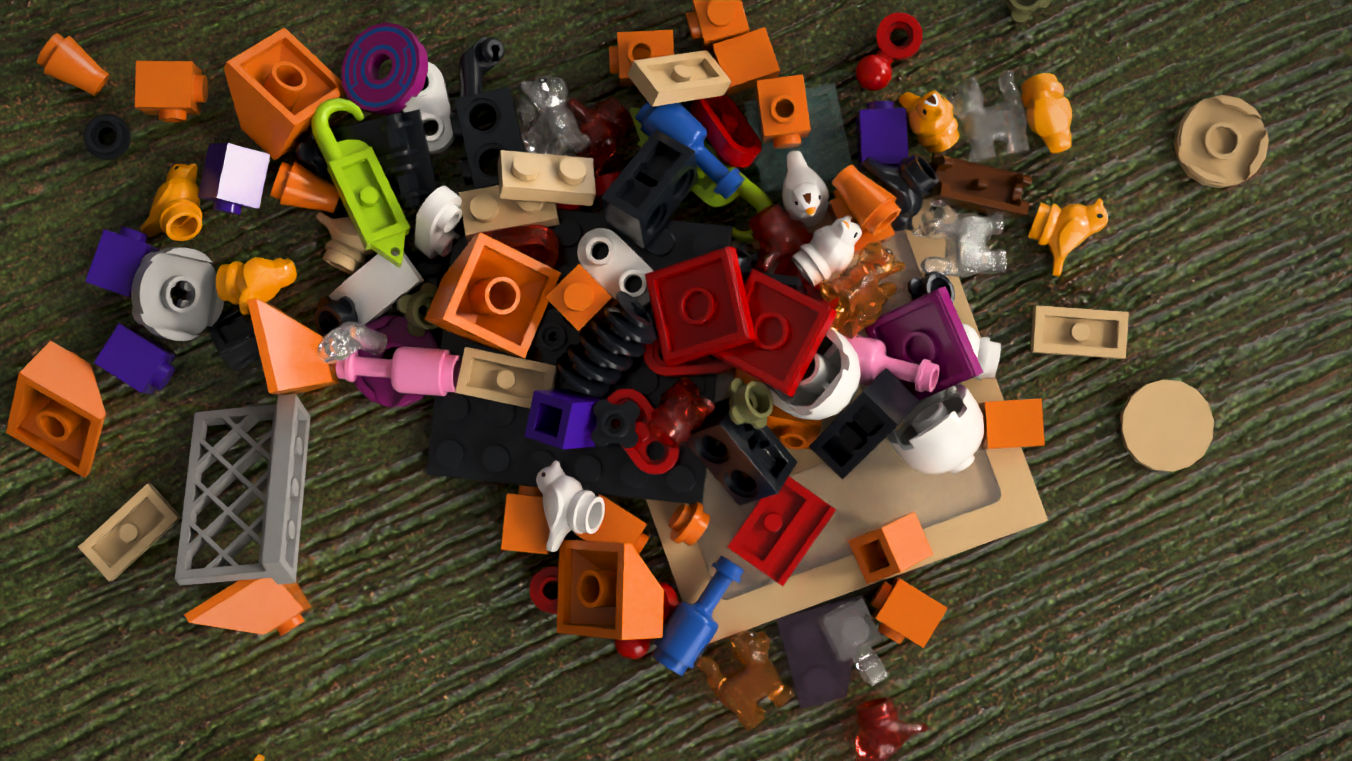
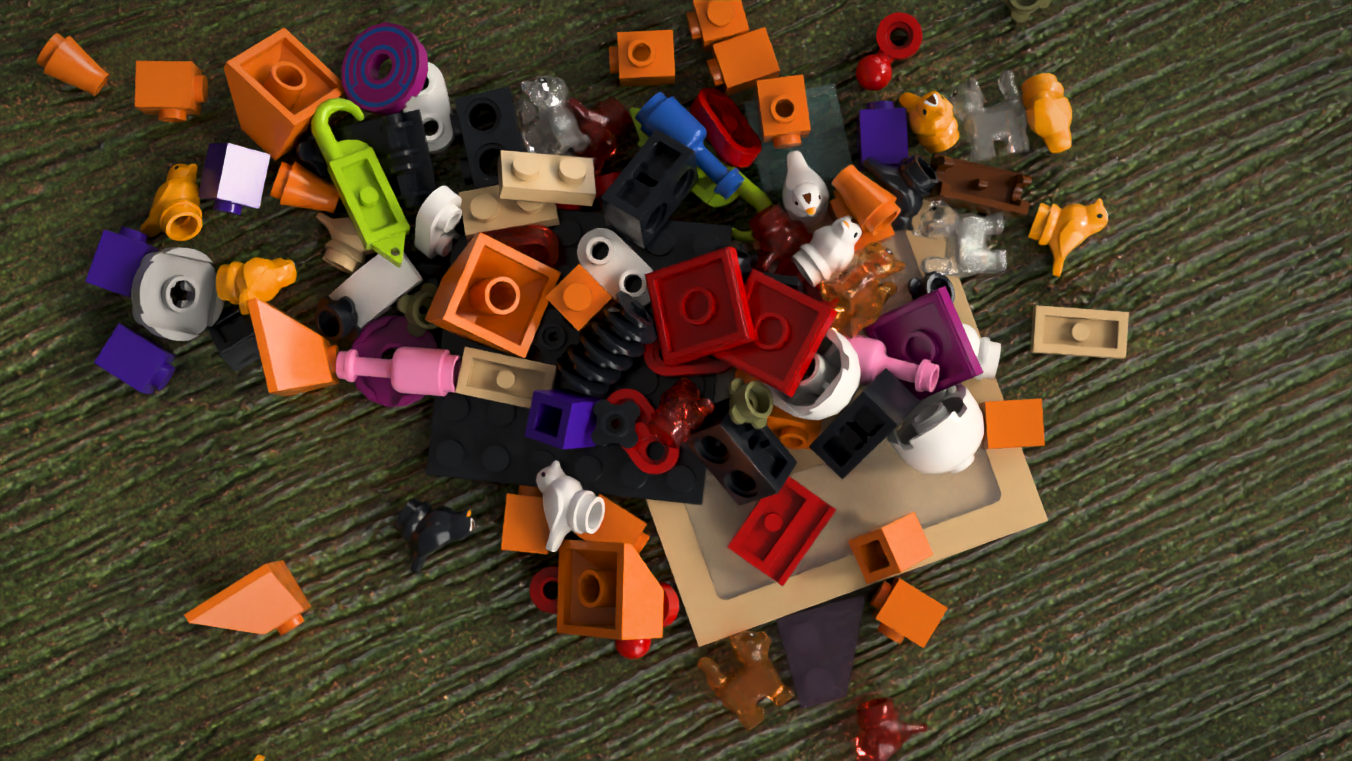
(58, 408): orange slope -> none
(95, 130): black plate -> none
(130, 532): tan plate -> none
(282, 499): light grey fence -> none
(348, 339): clear arm -> none
(431, 528): none -> black animal
(477, 62): black arm -> none
(679, 78): tan plate -> none
(688, 523): orange plate -> none
(692, 624): blue piece -> none
(852, 635): clear plate -> none
(1166, 425): tan tile -> none
(1221, 141): tan tile -> none

